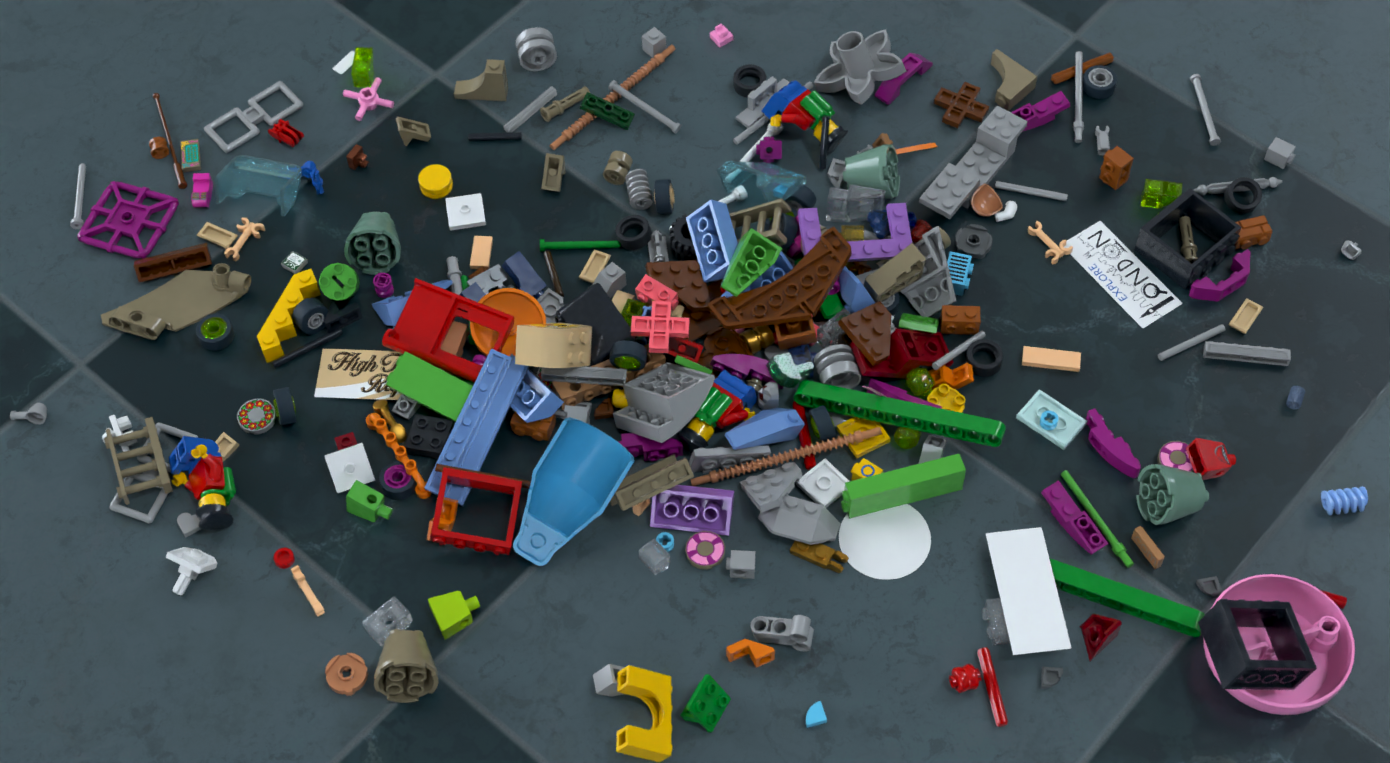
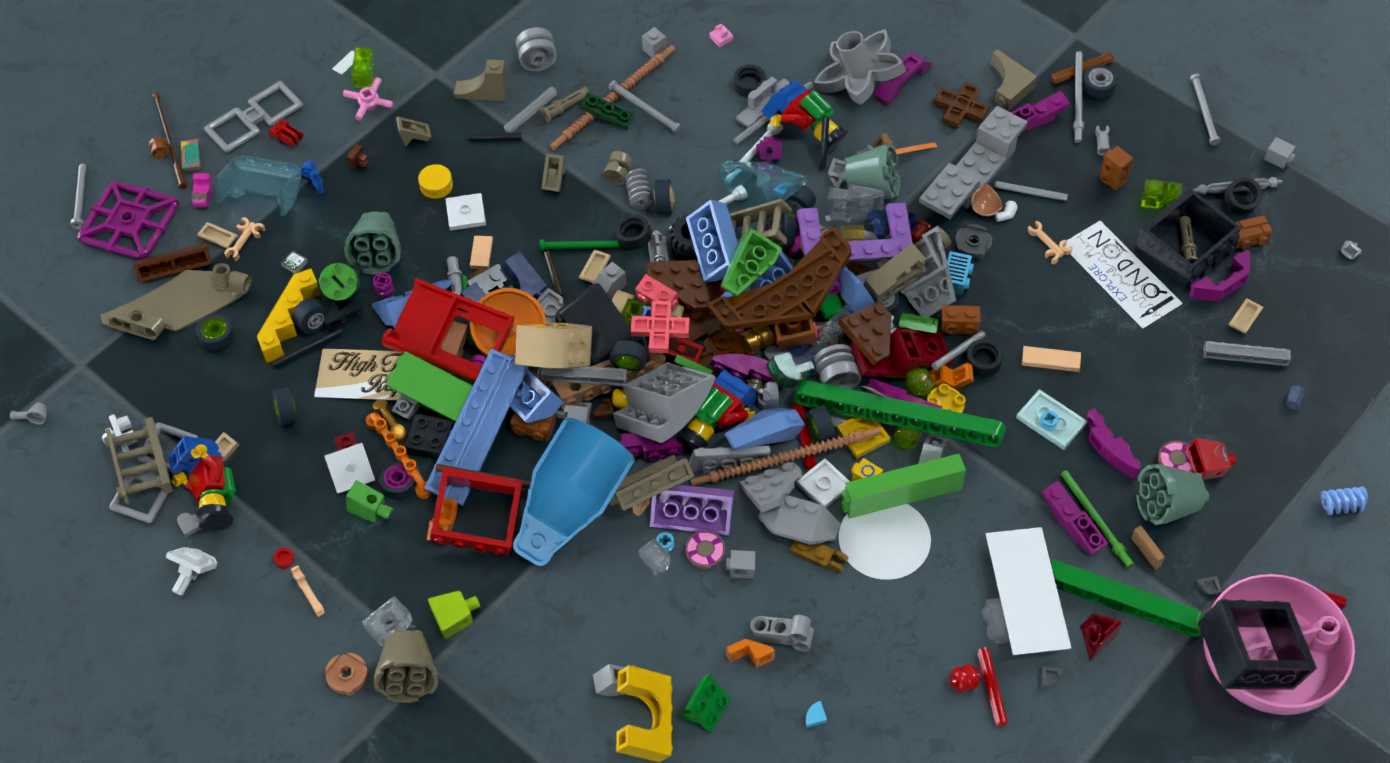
(256, 416): tile -> none
(1191, 342): light grey bar -> none

